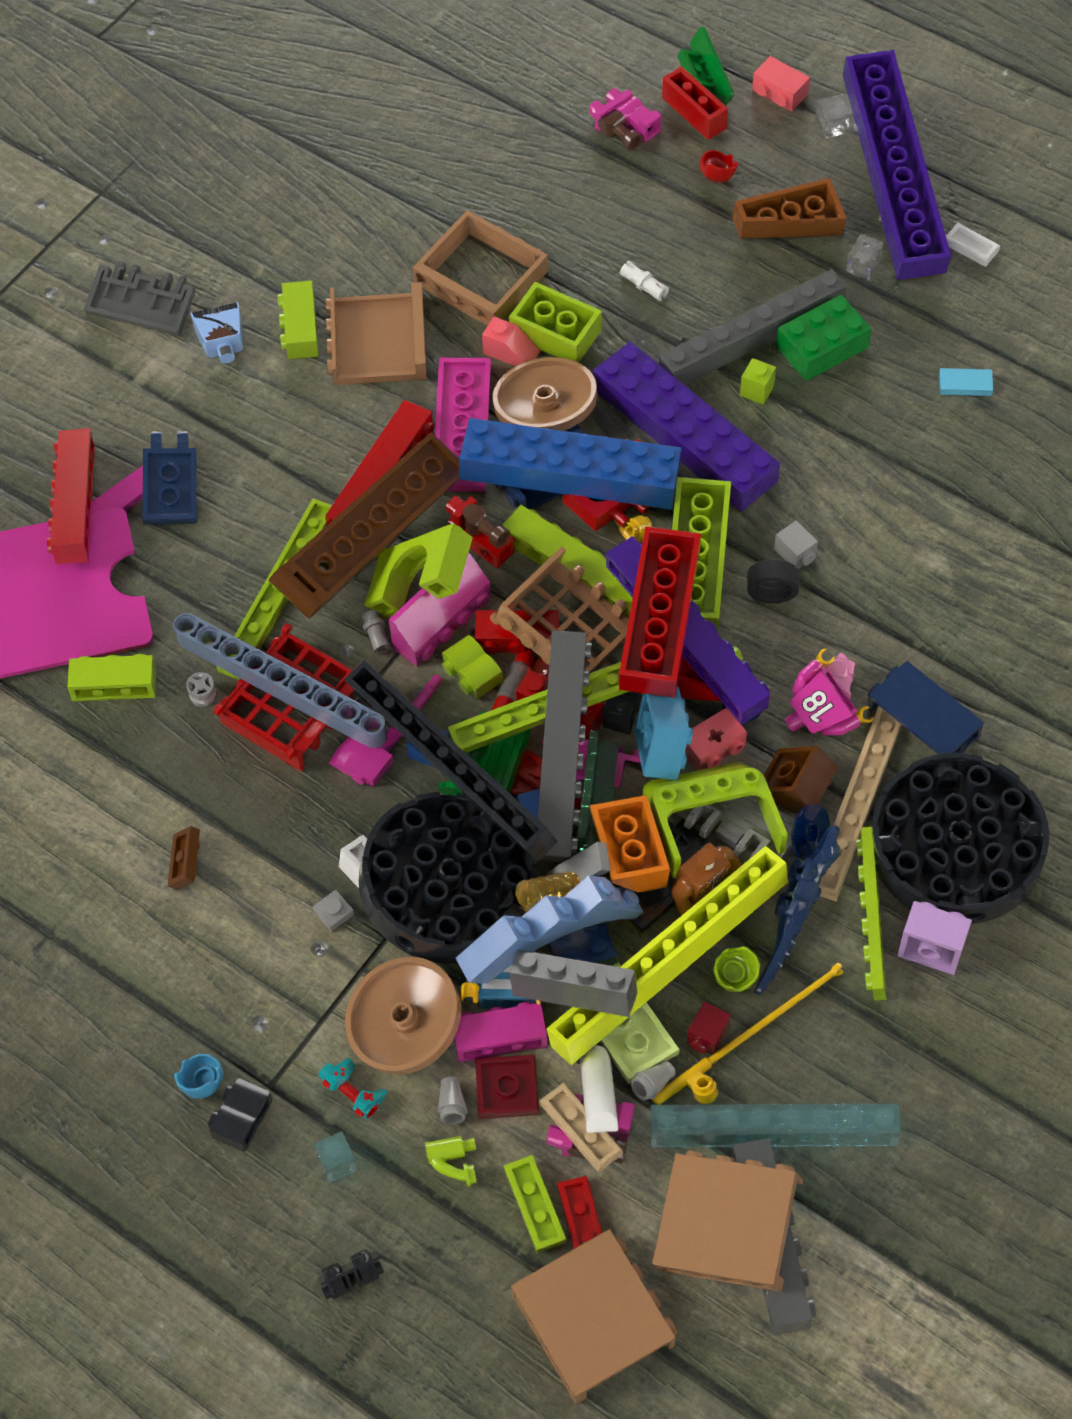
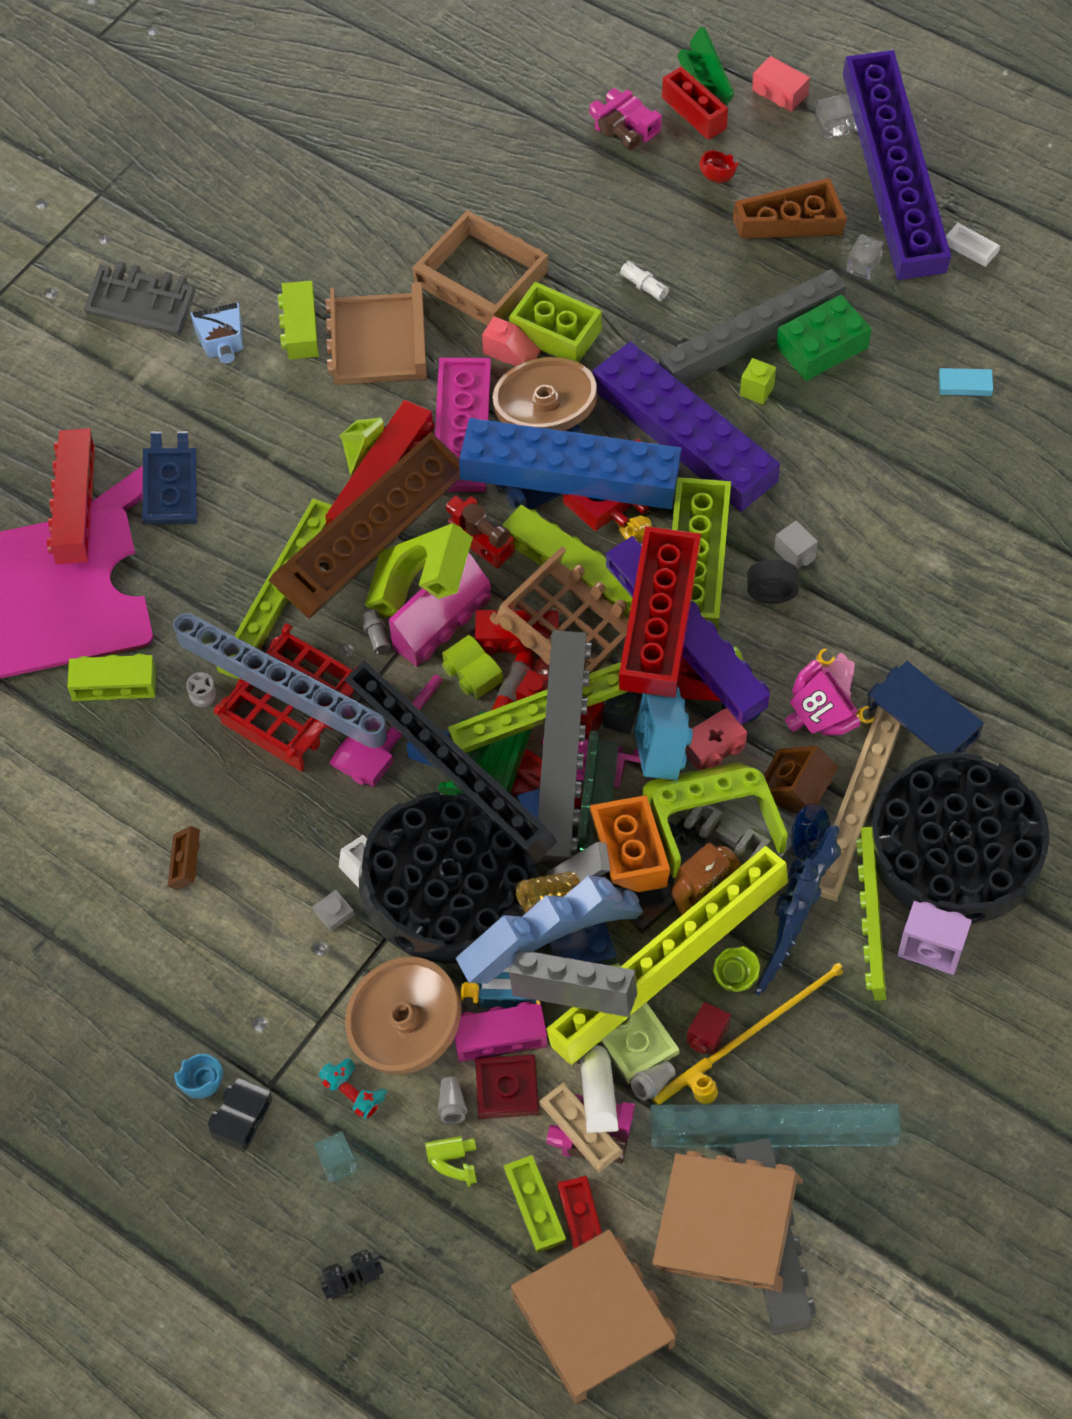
(359, 440): none -> lime slope

